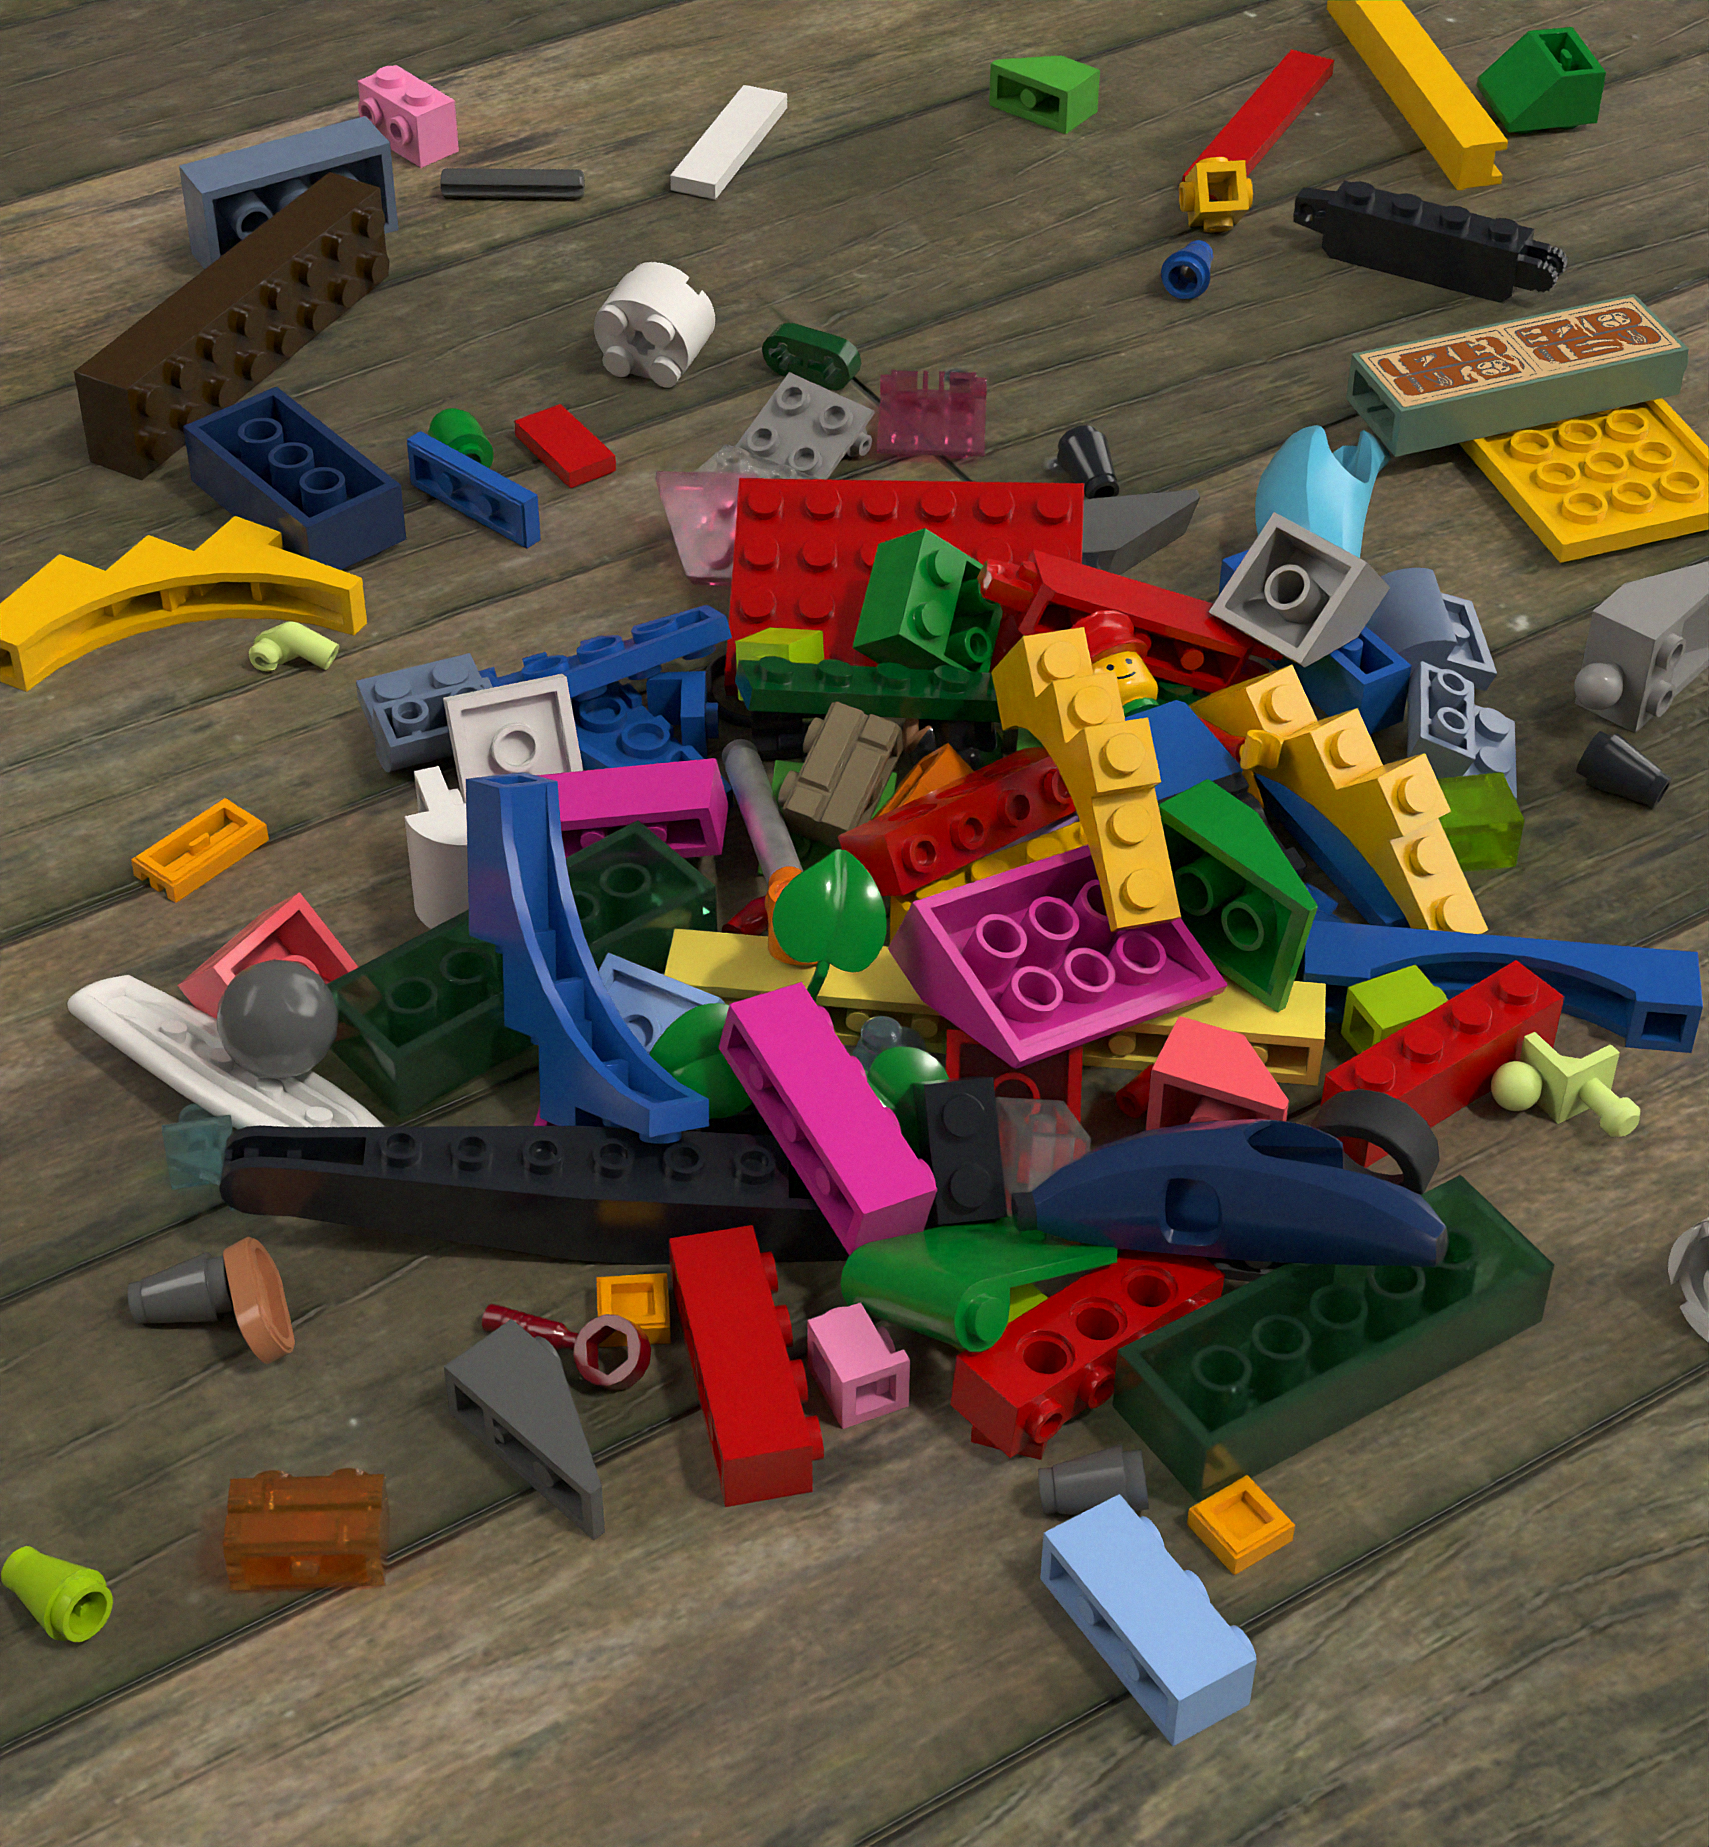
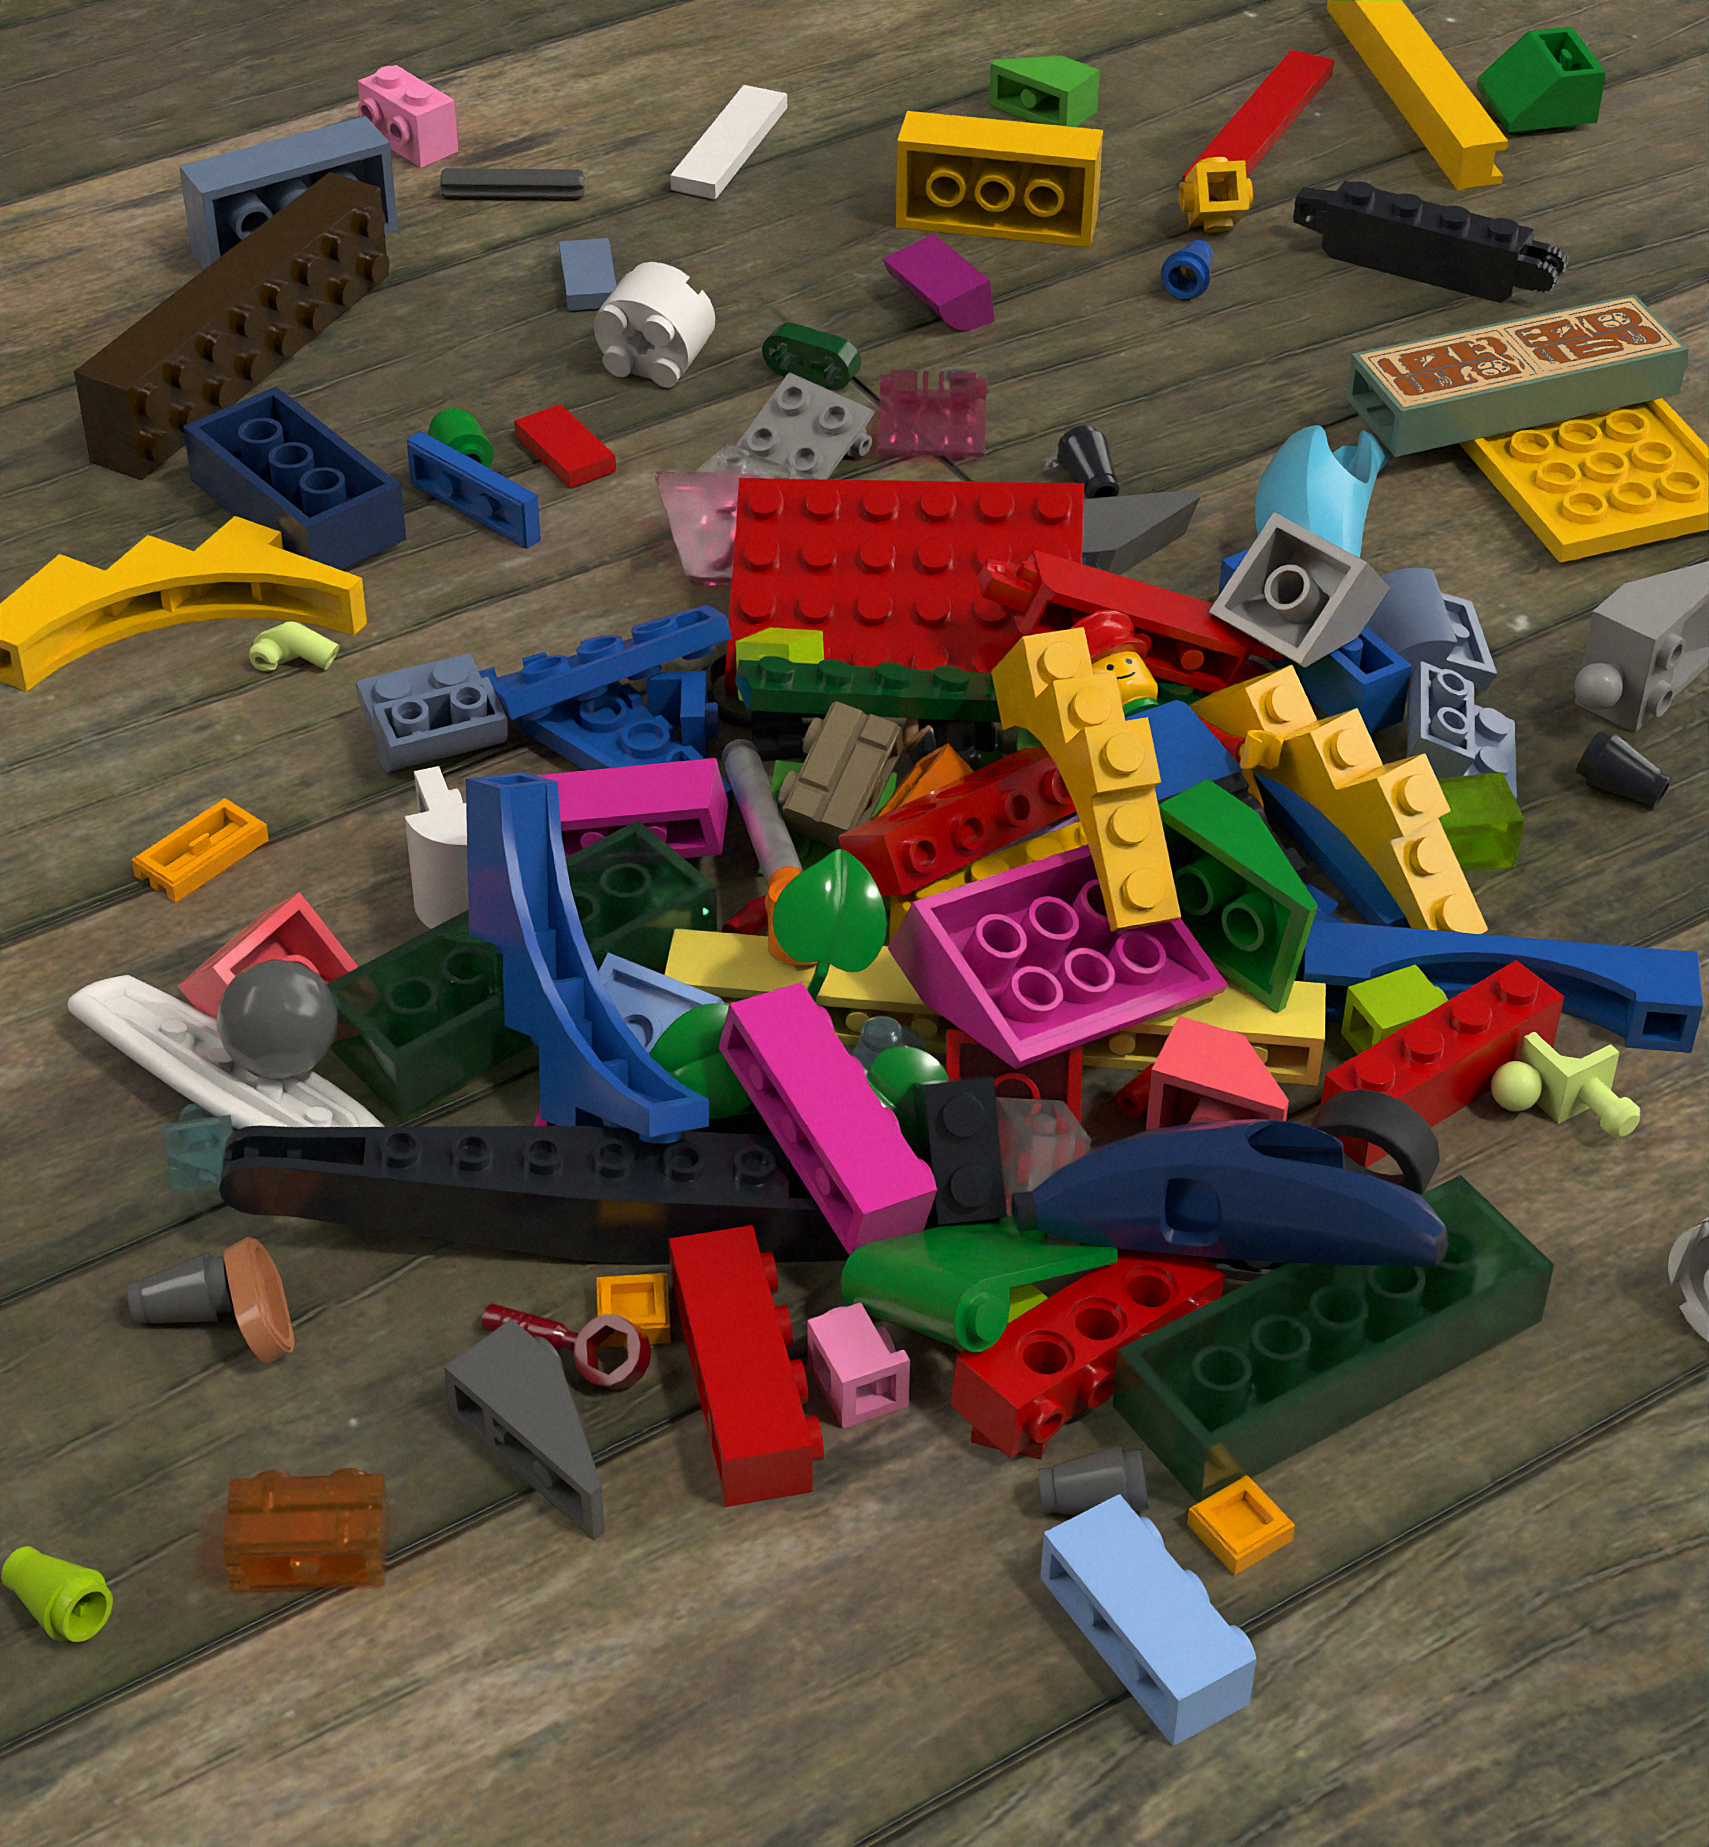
(513, 730): white plate -> none
(587, 273): none -> sand blue tile
(927, 607): green slope -> none
(943, 282): none -> magenta brick
(998, 178): none -> yellow brick

